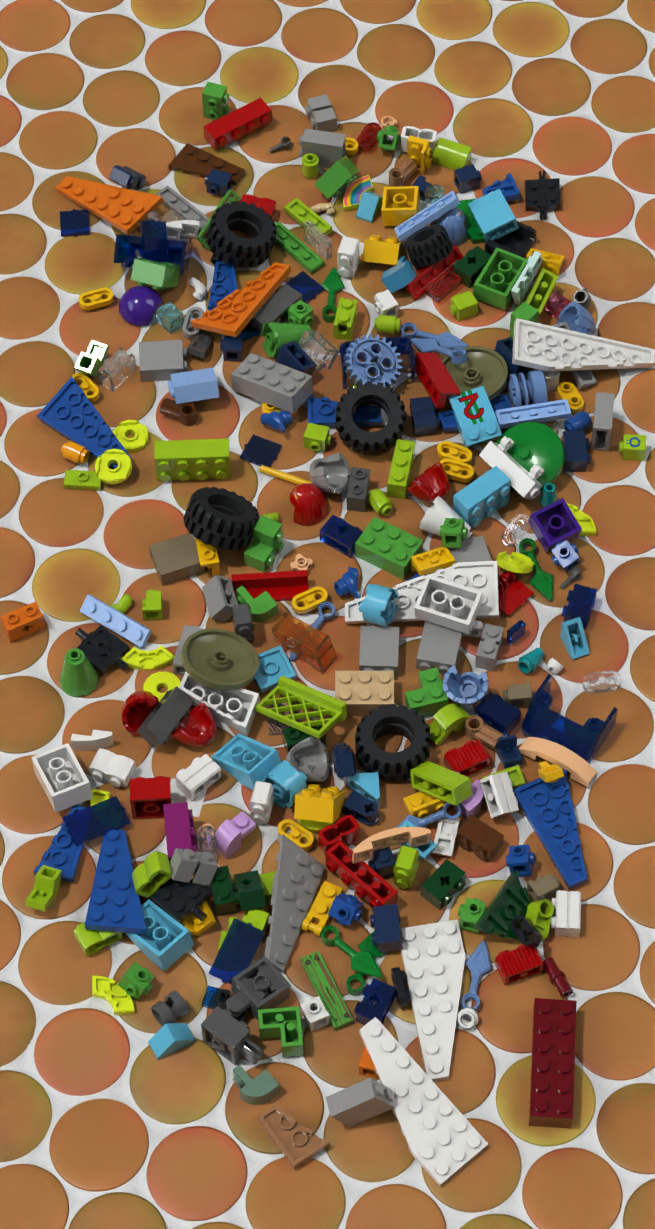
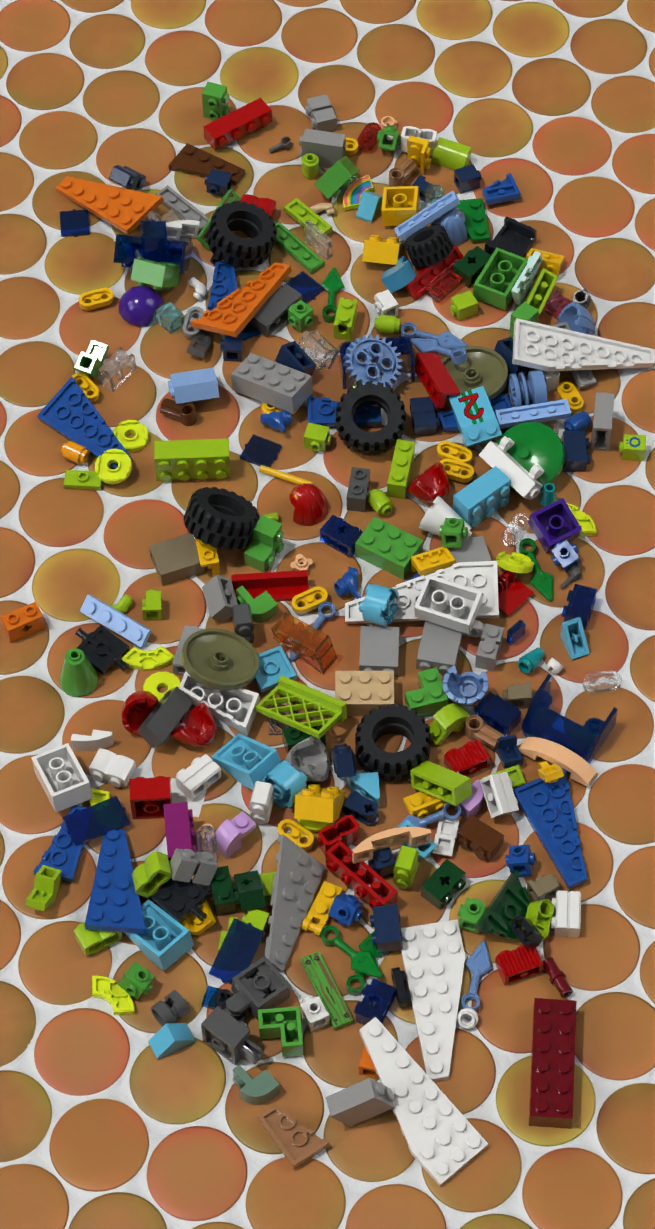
(161, 359): light grey brick -> none
(280, 334): bright green cone -> none
(330, 473): light grey hair -> none
(348, 257): white brick -> none
(493, 215): medium azure brick -> none
(542, 195): black plate -> none

